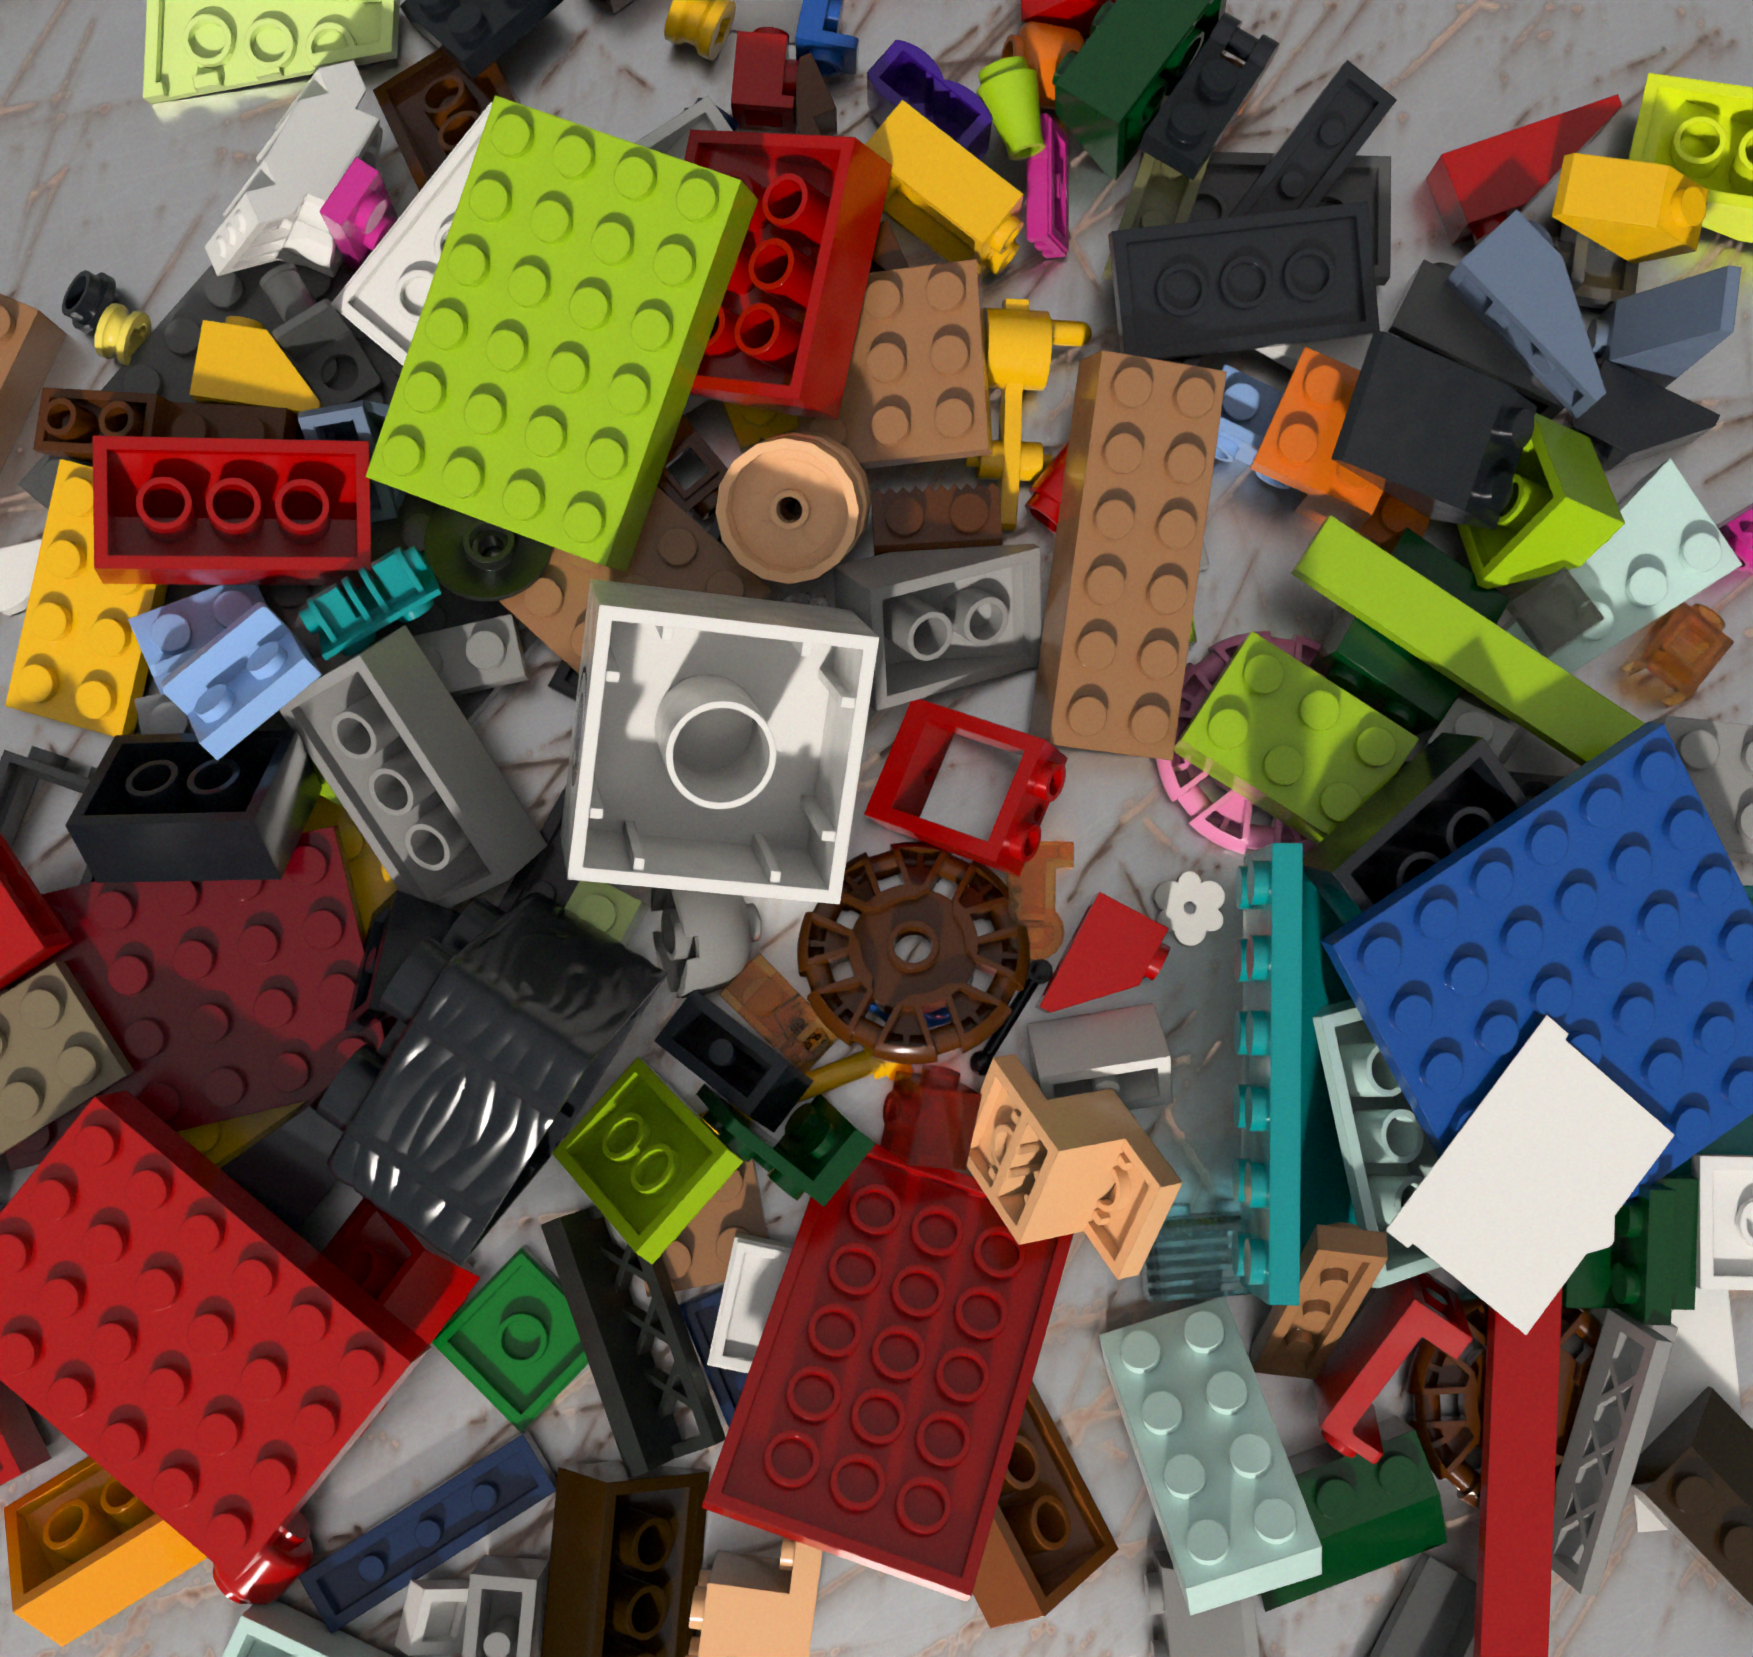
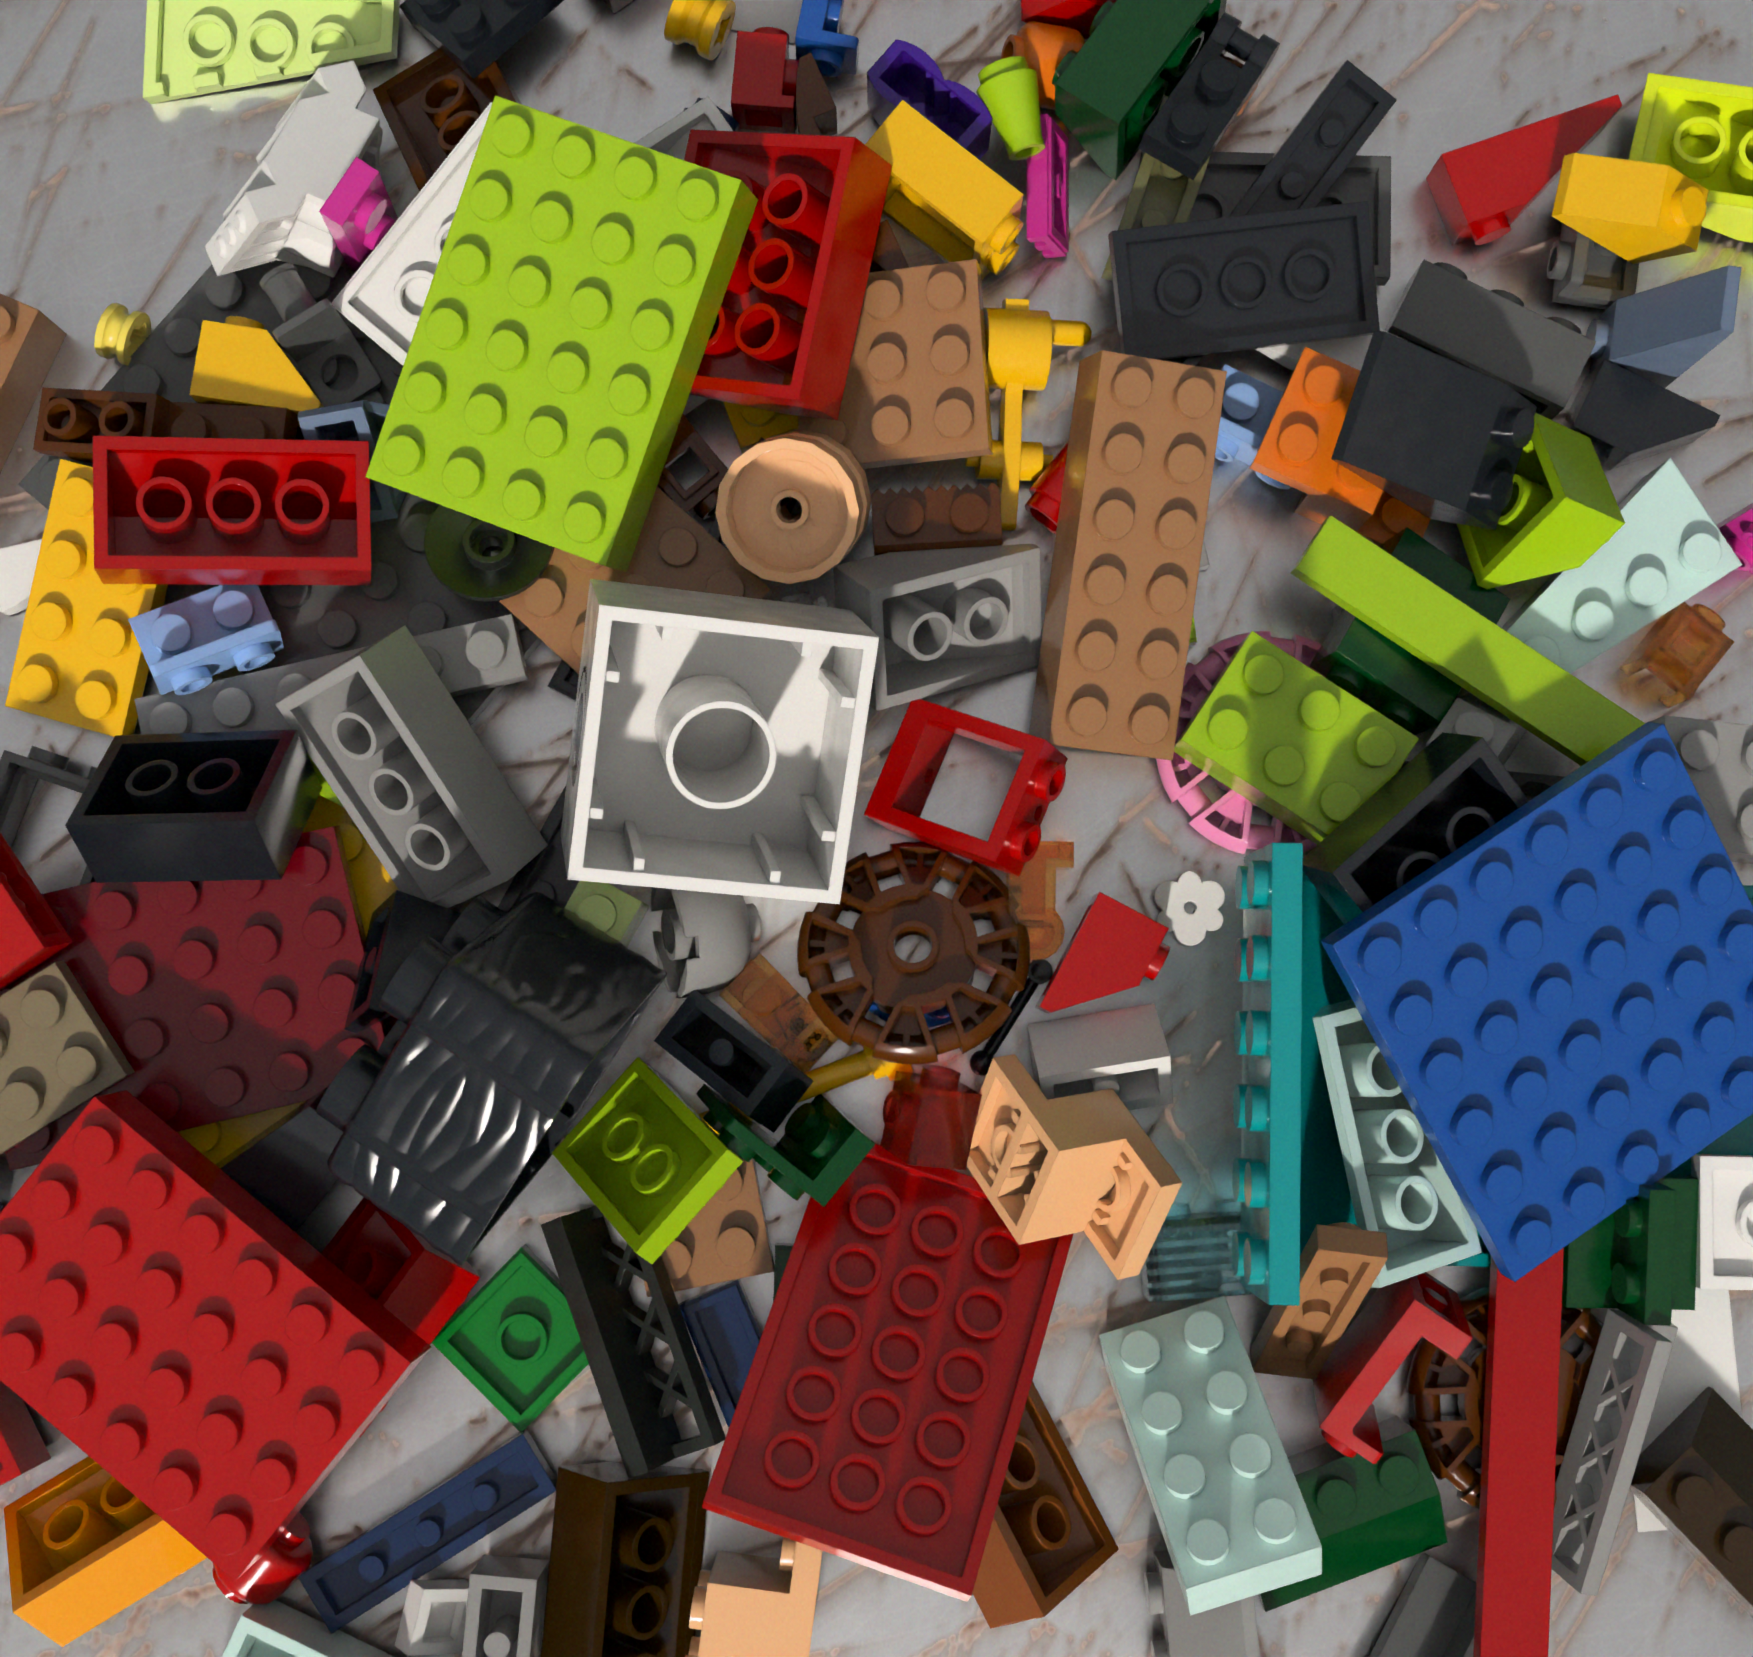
(88, 299): black plate -> none
(240, 679): light blue bracket -> none
(350, 623): teal hinge -> none
(746, 1300): white tile -> none
(1528, 302): sand blue slope -> none
(1533, 1178): white sticker -> none
(1555, 613): clear smoke tile -> none

